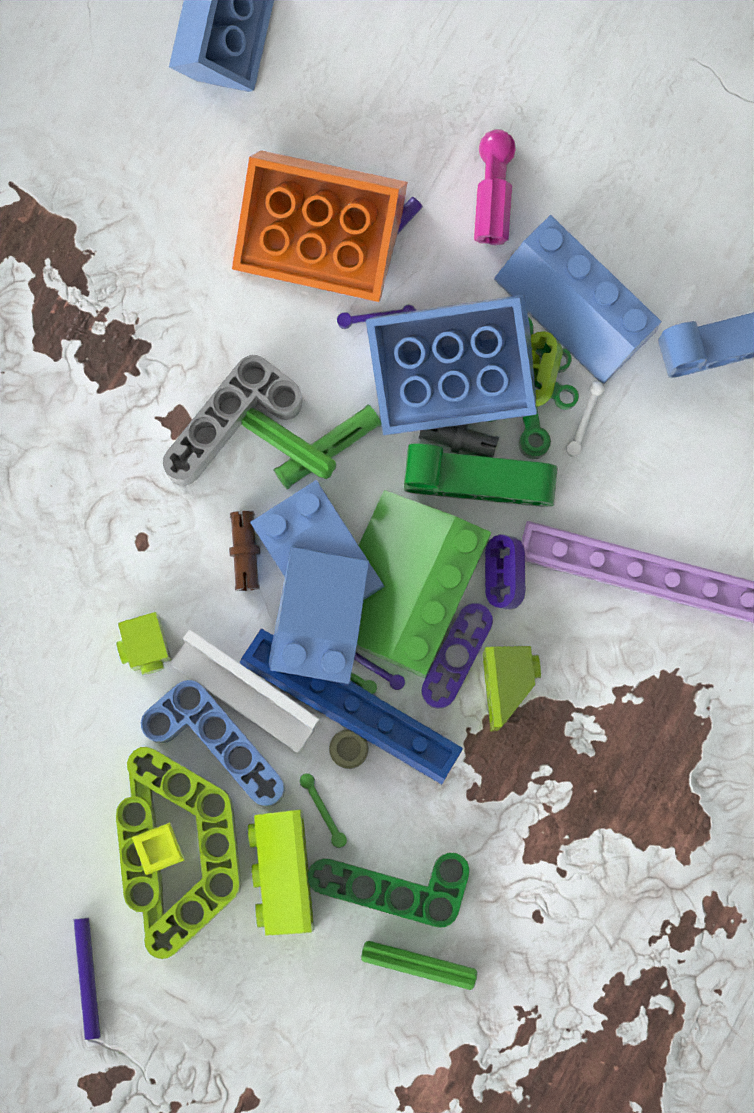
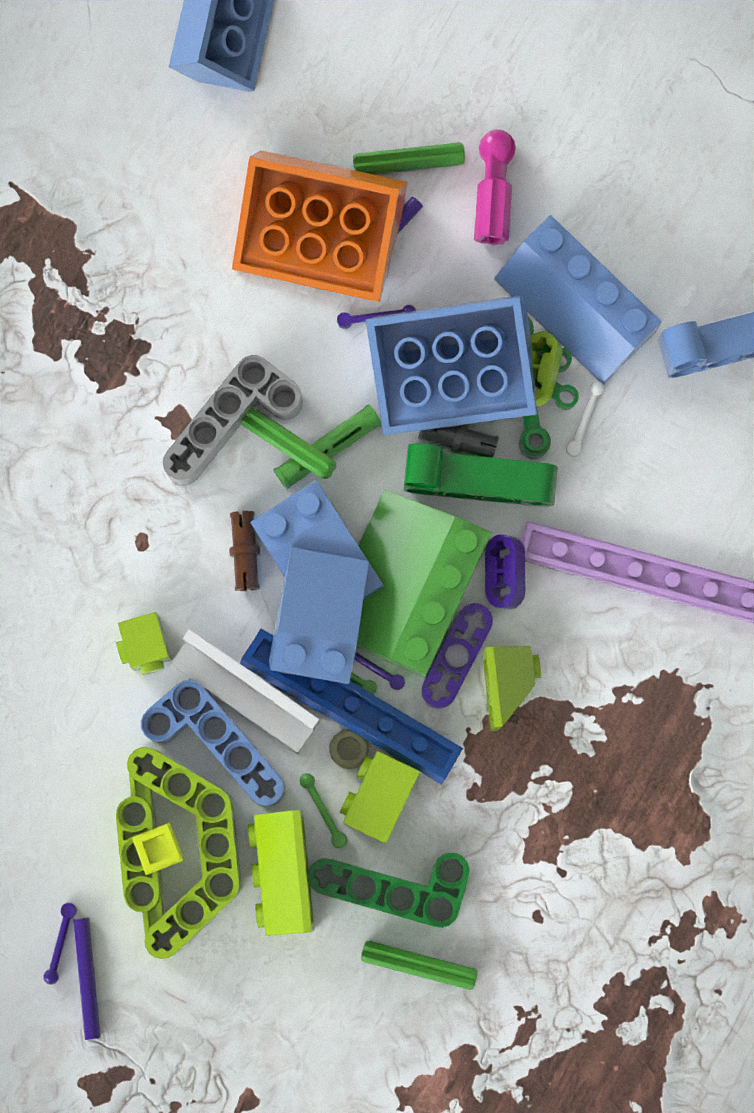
(68, 911): none -> dark purple hinge
(380, 796): none -> lime brick
(410, 158): none -> bright green axle

